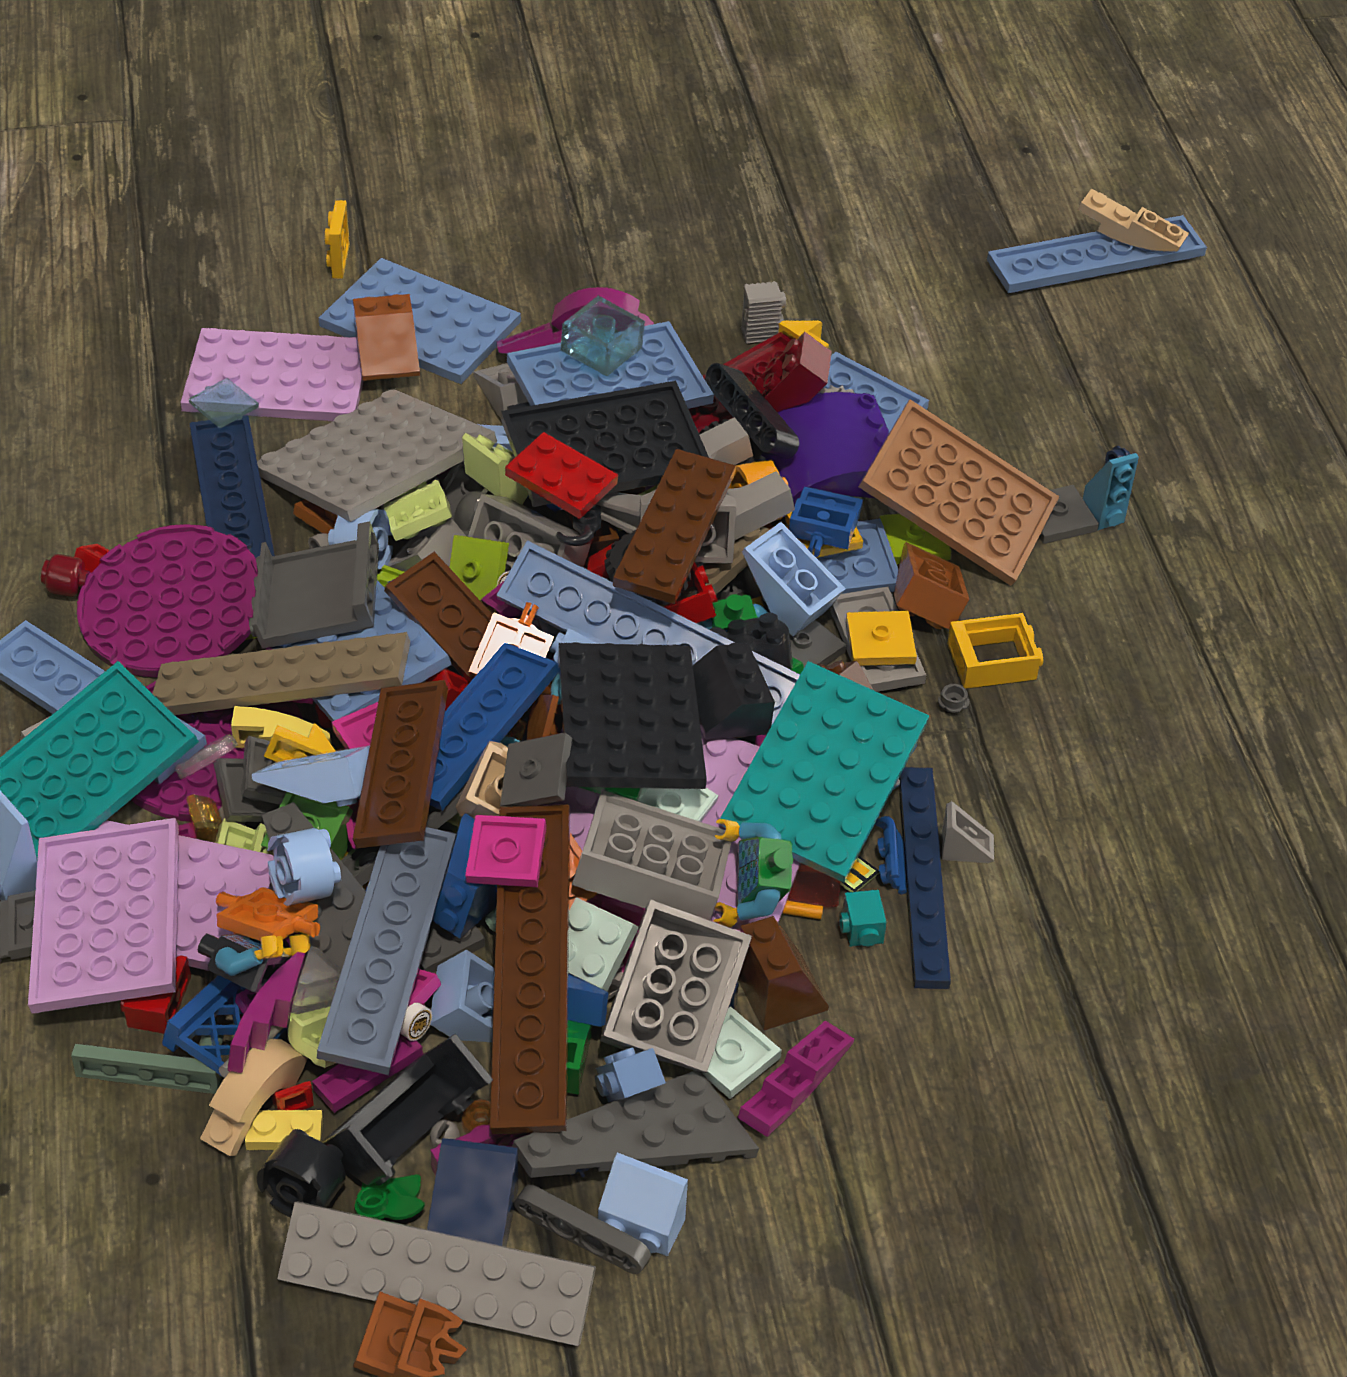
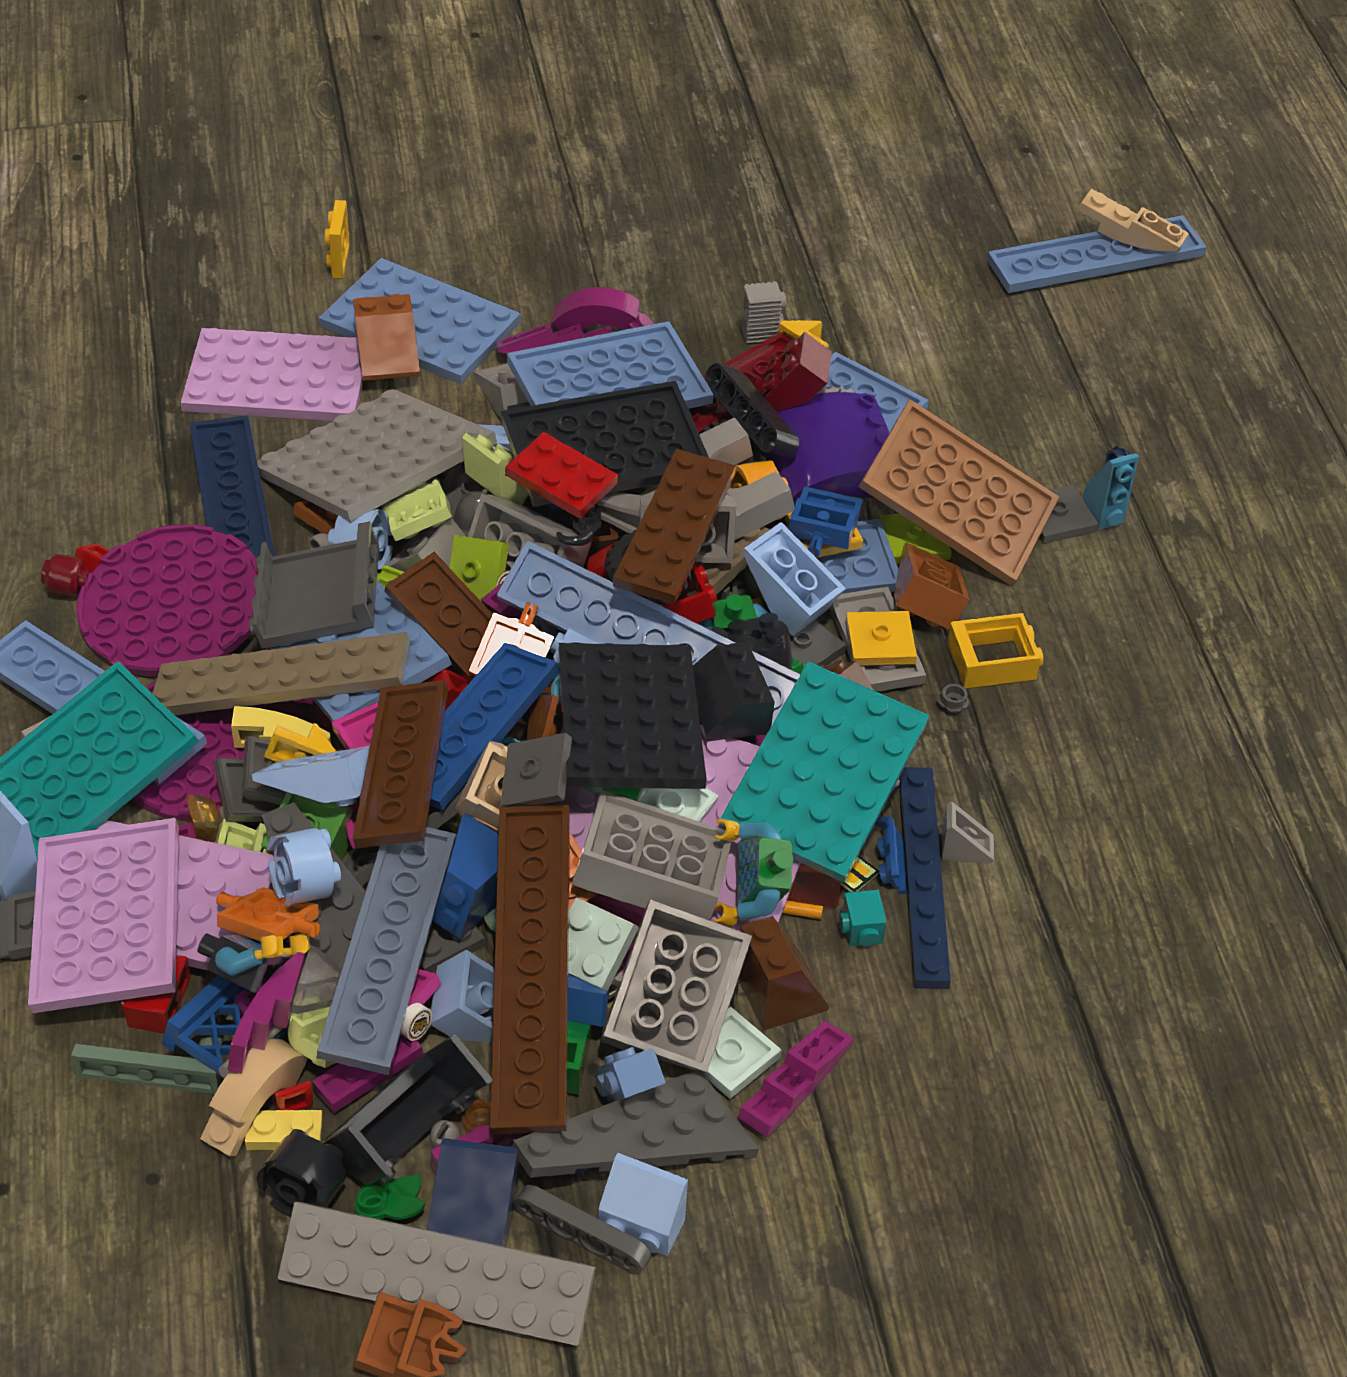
(206, 756): clear tile -> none
(223, 403): clear light blue piece -> none
(506, 850): dark pink plate -> none
(602, 335): clear light blue brick -> none

